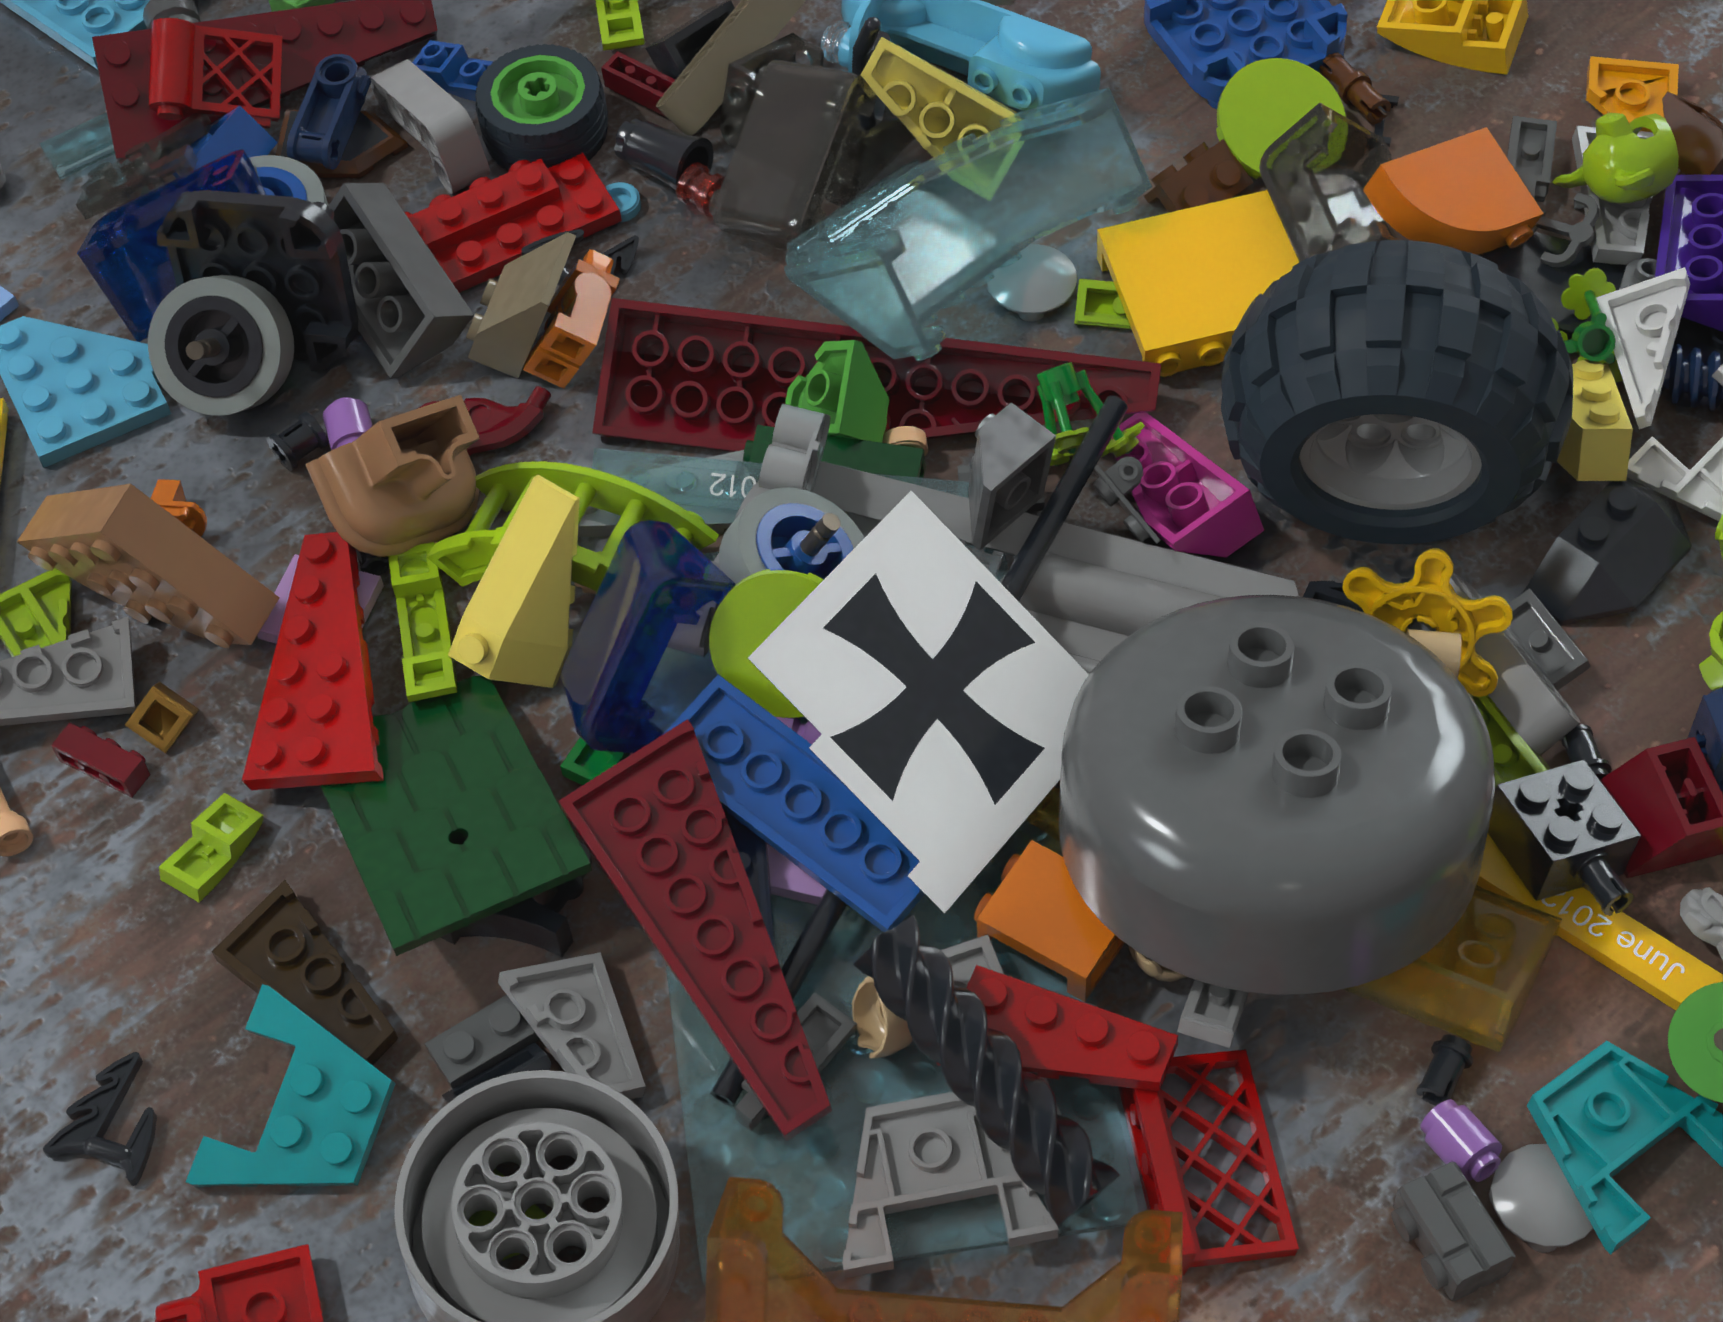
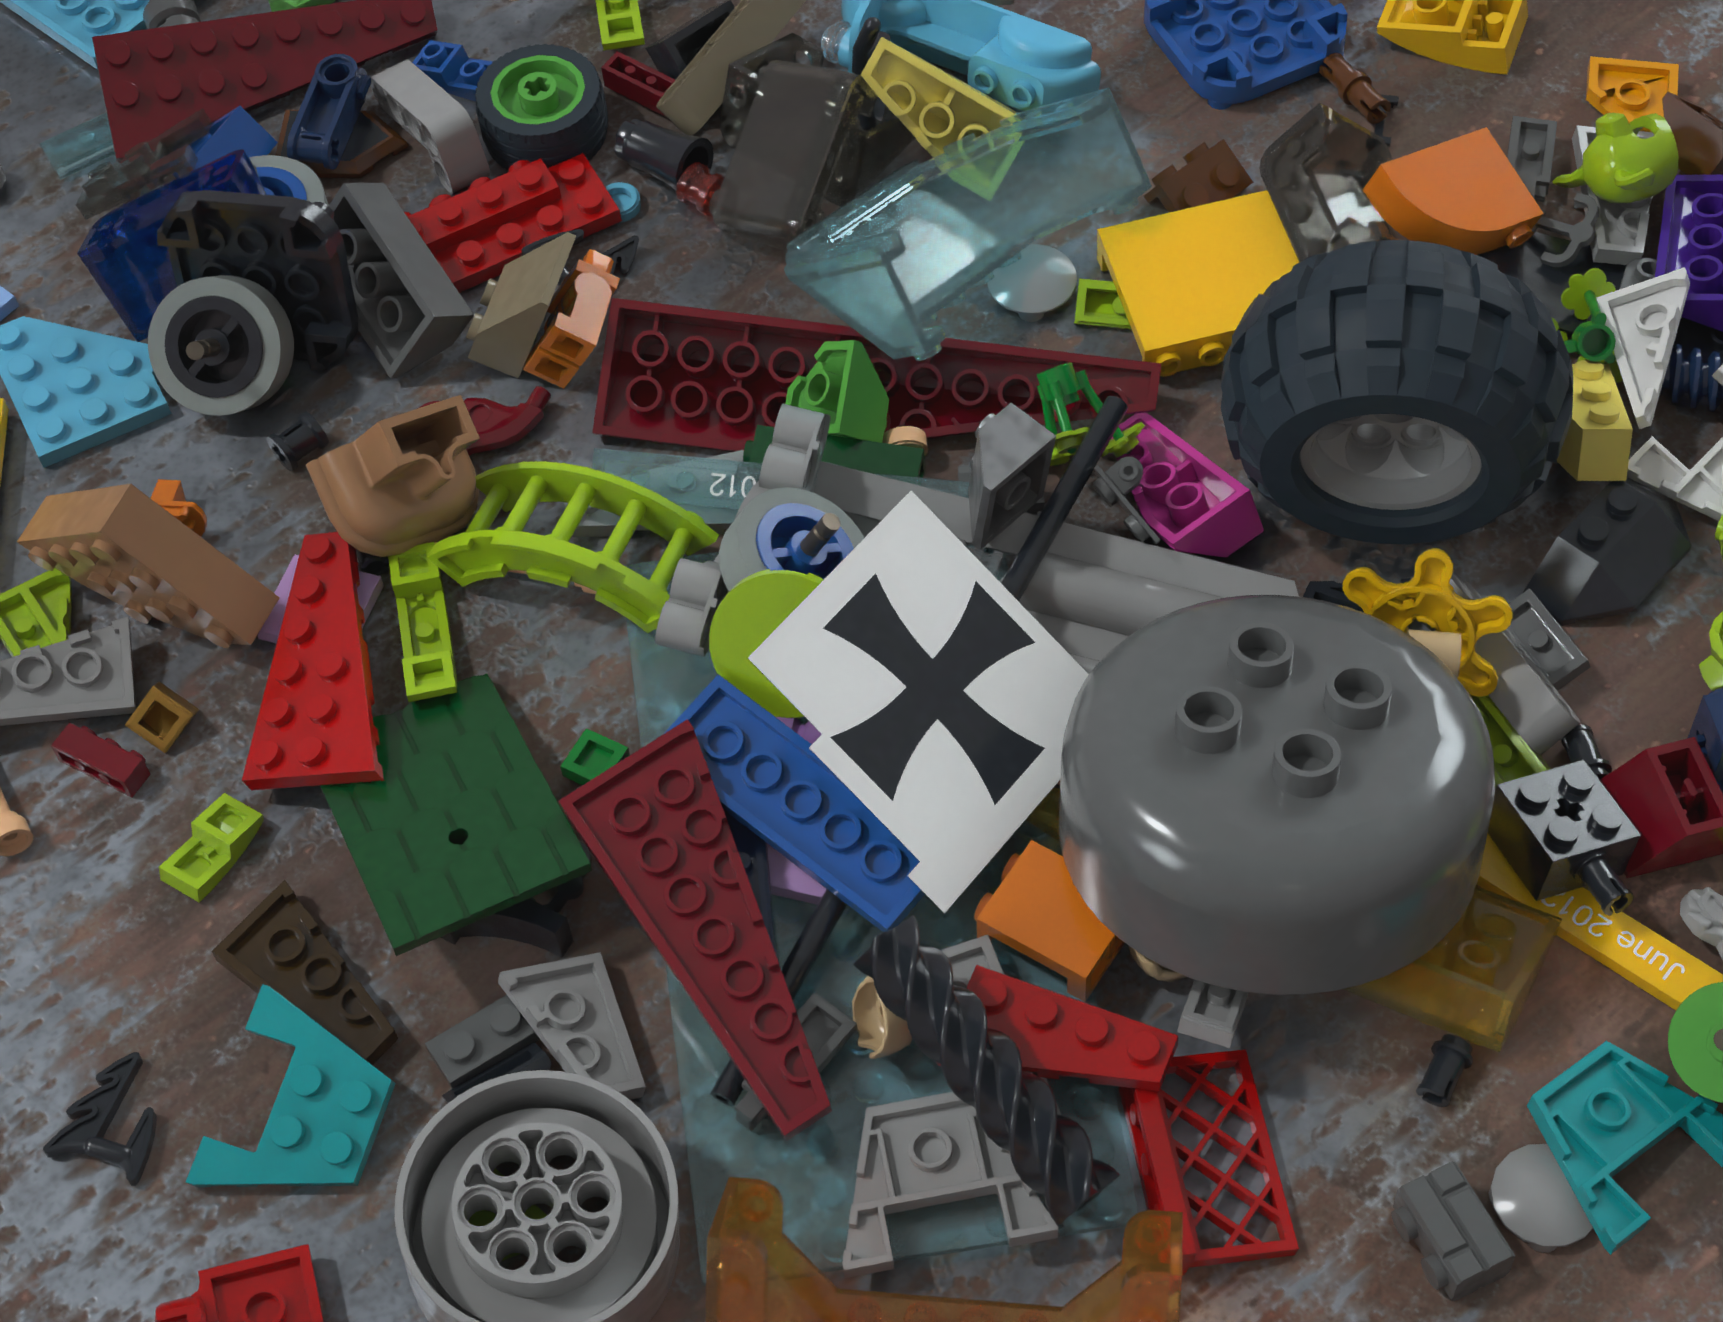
(178, 70): red piece -> none
(346, 421): medium lavender brick -> none
(522, 604): light yellow wedge -> none
(642, 598): clear blue windscreen -> none
(1265, 103): lime tile -> none
(1462, 1138): medium lavender brick -> none

